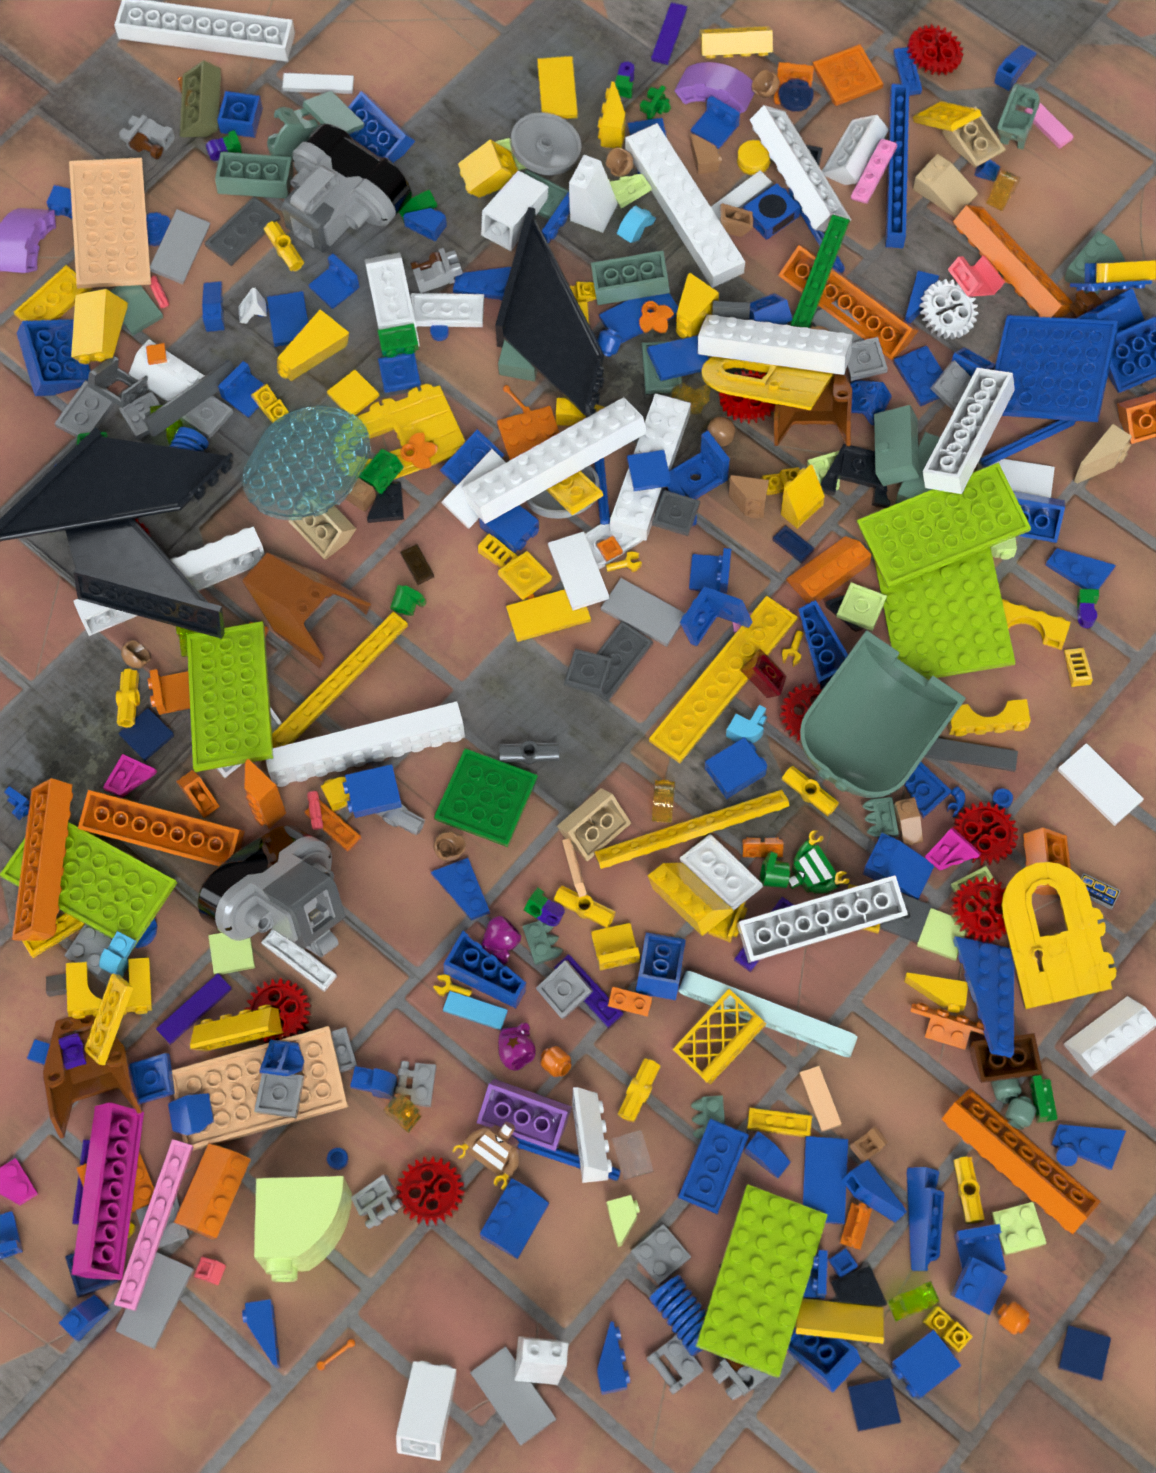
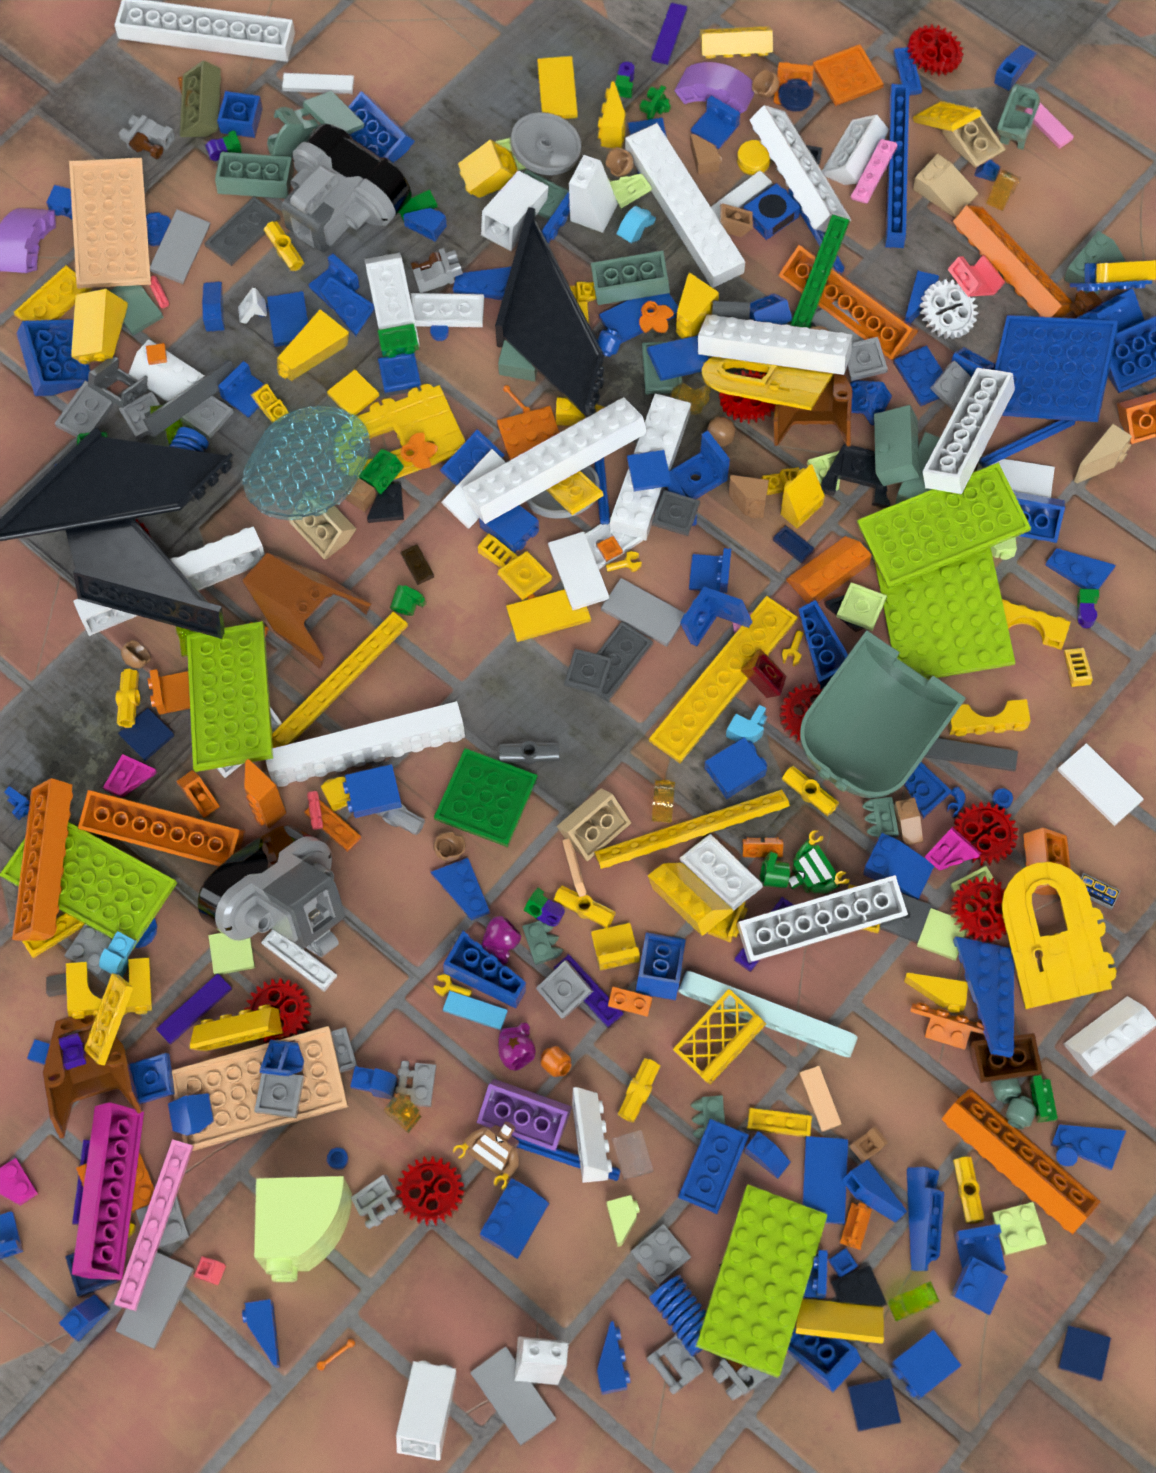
(212, 1191): orange slope -> none
(348, 305): none -> blue wing
(947, 1329): yellow slope -> none
(1014, 1318): orange head -> none

